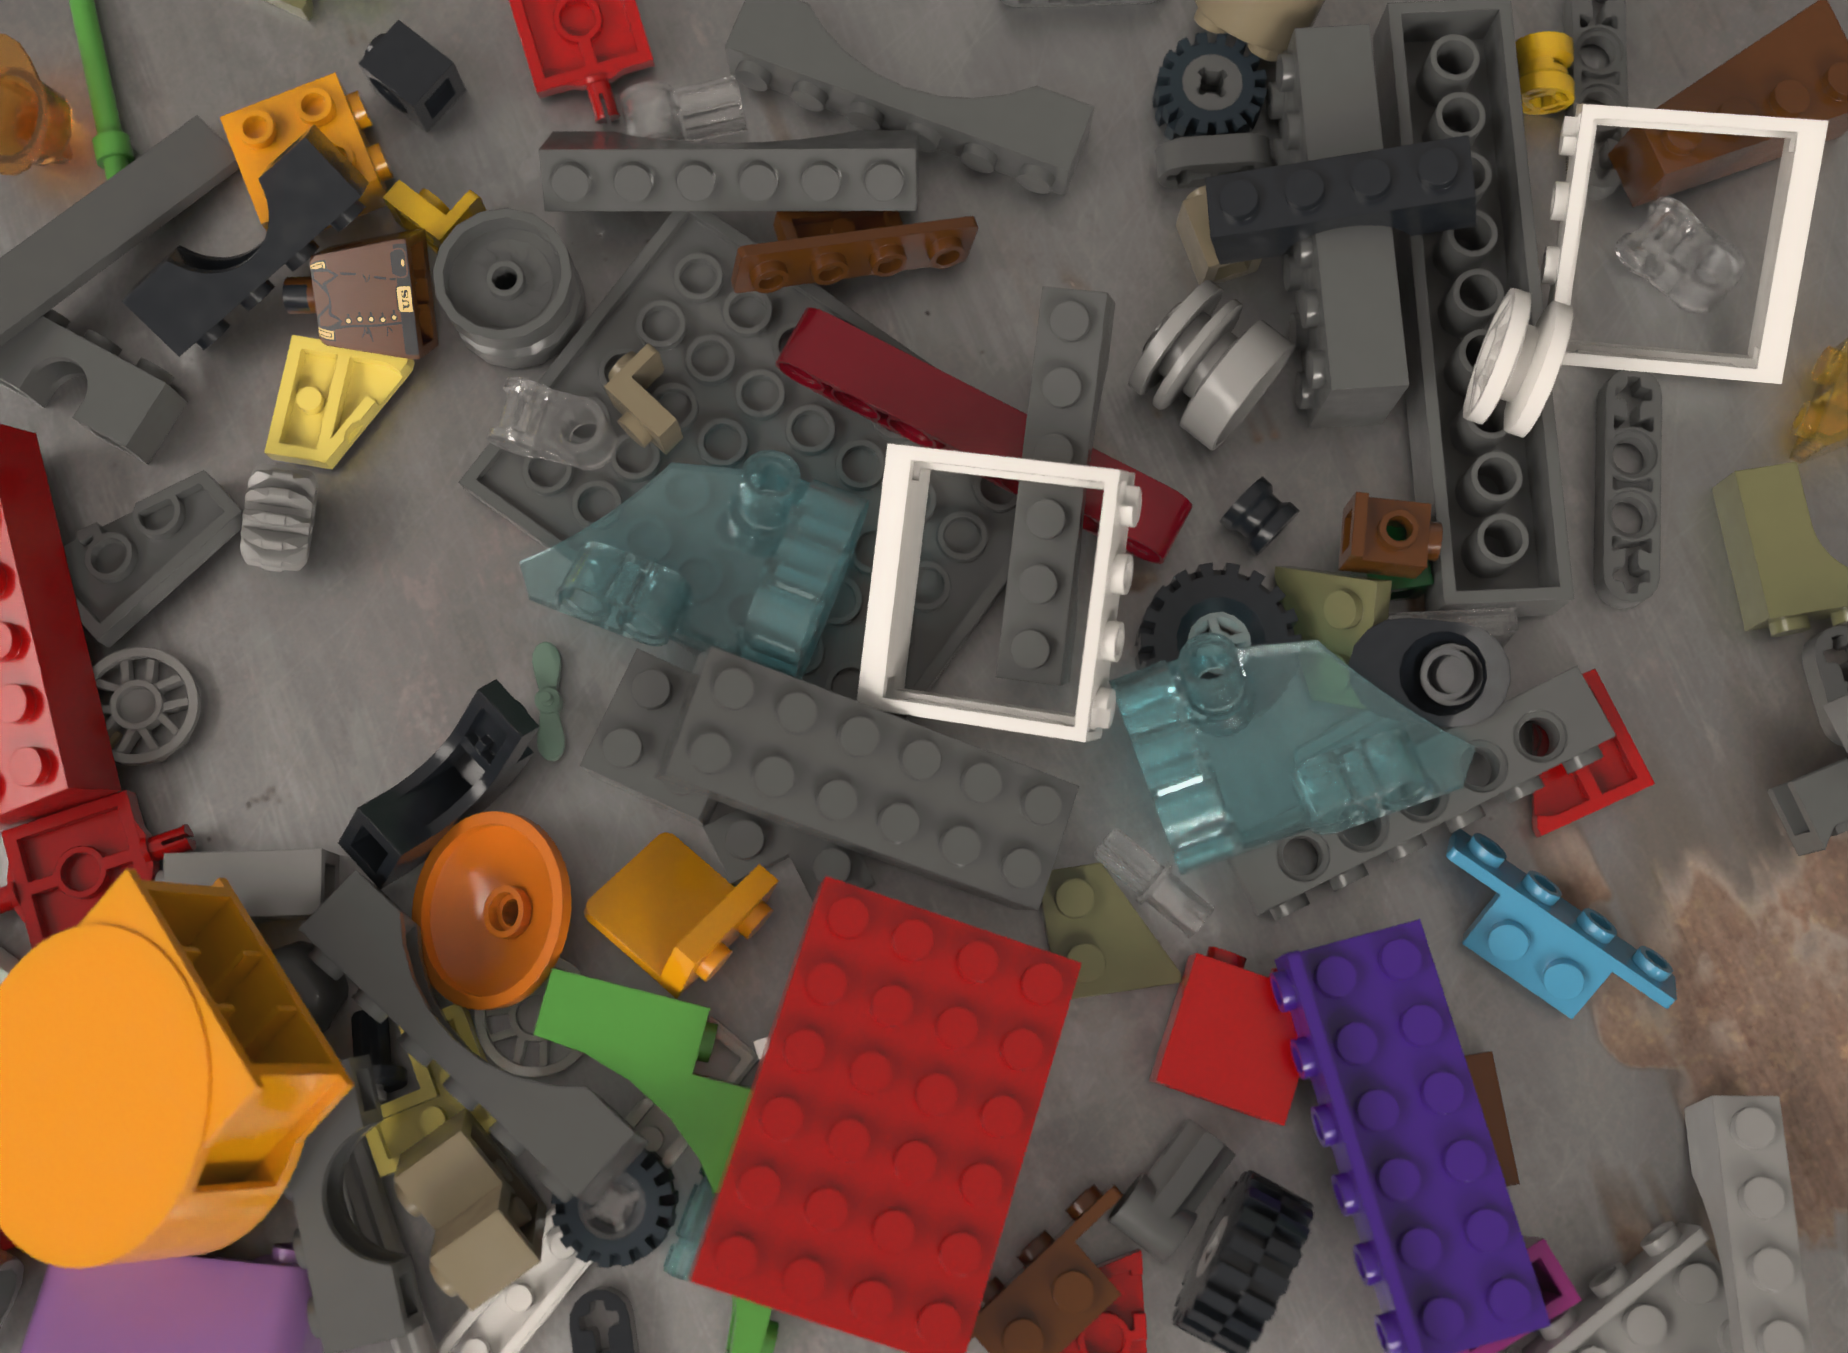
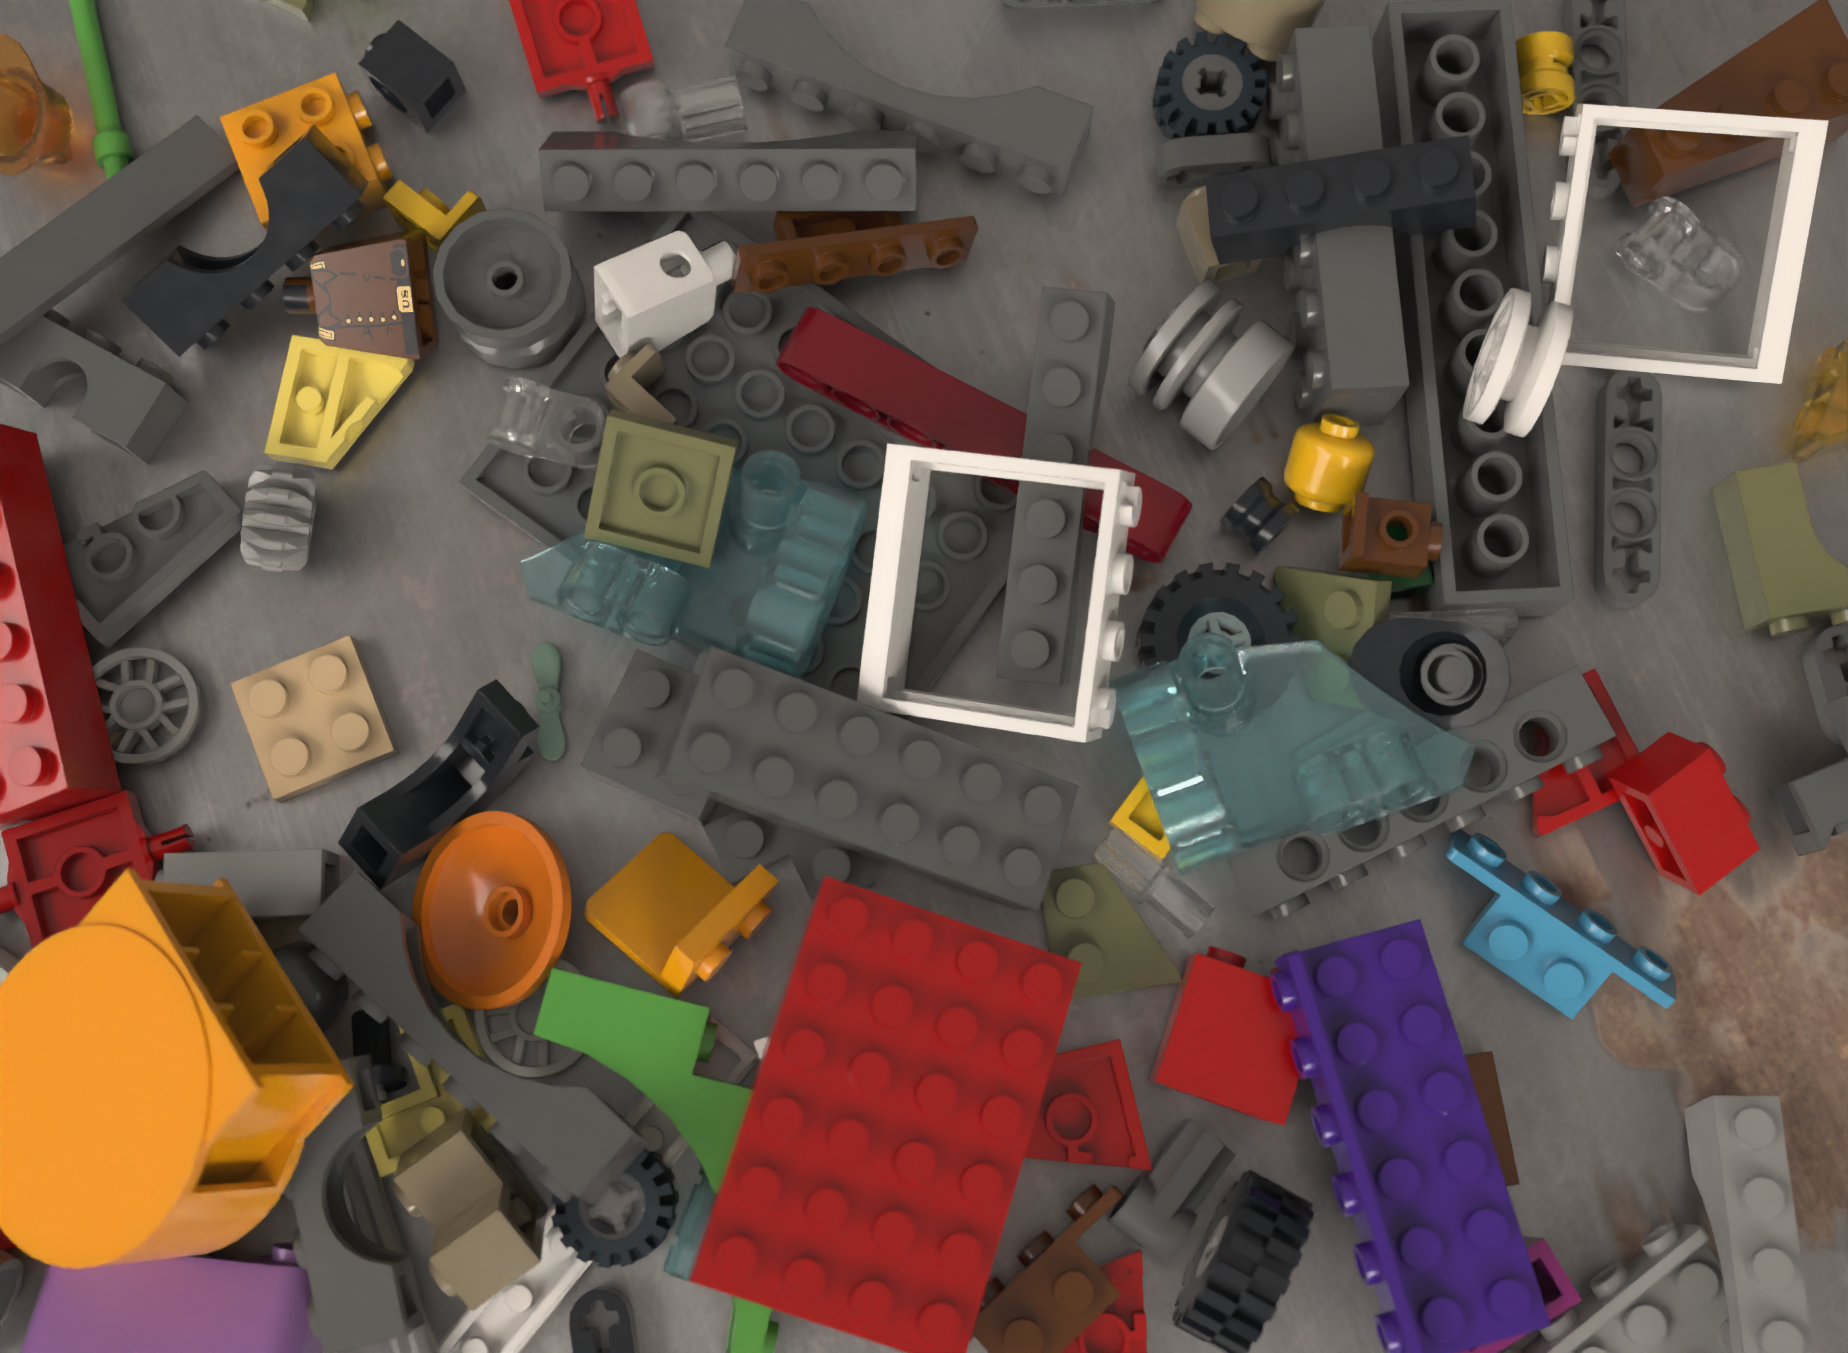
(314, 719): none -> tan plate
(659, 291): none -> white torso
(660, 488): none -> olive plate
(1089, 1111): none -> red wing
(1141, 821): none -> yellow plate
(1328, 463): none -> yellow head
(1685, 811): none -> red brick

